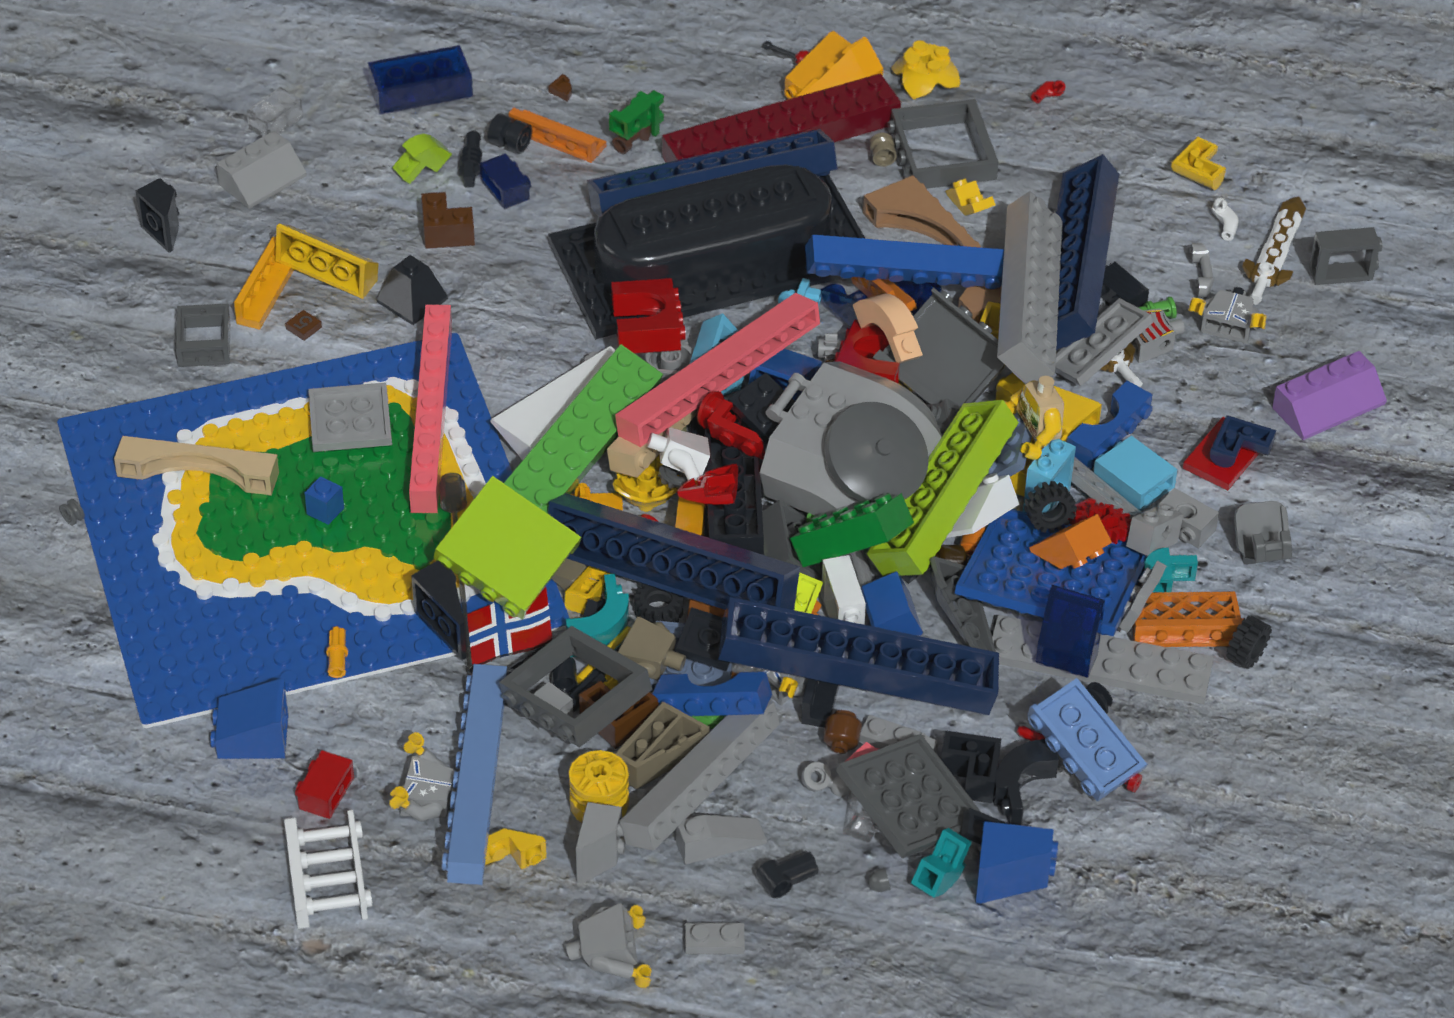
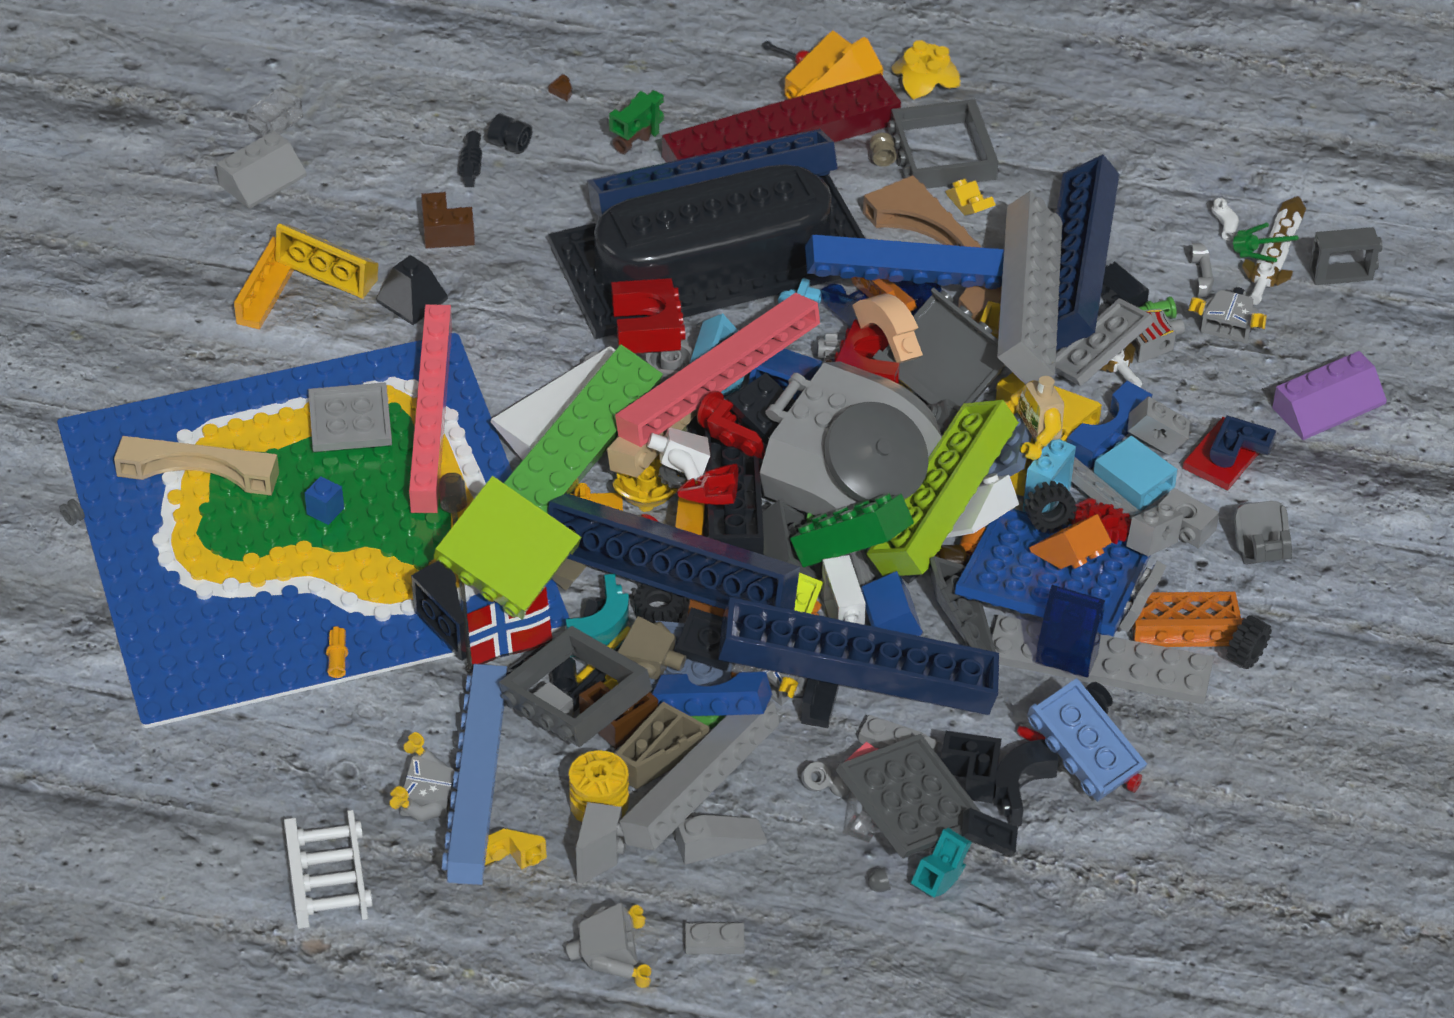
(159, 212): black slope -> none
(203, 351): dark grey window -> none
(252, 723): blue slope -> none
(303, 325): reddish brown tile -> none
(325, 784): red brick -> none
(420, 79): clear blue brick -> none
(420, 152): lime brick -> none
(505, 181): clear blue brick -> none
(561, 136): orange fence -> none
(585, 588): yellow slope -> none
(781, 876): black piece -> none
(842, 731): reddish brown head -> none
(1014, 860): blue slope -> none
(1048, 89): red arm -> none
(1158, 425): none -> light grey brick
(1177, 568): teal brick -> none
(1196, 164): yellow brick -> none
(1246, 243): none -> green plant

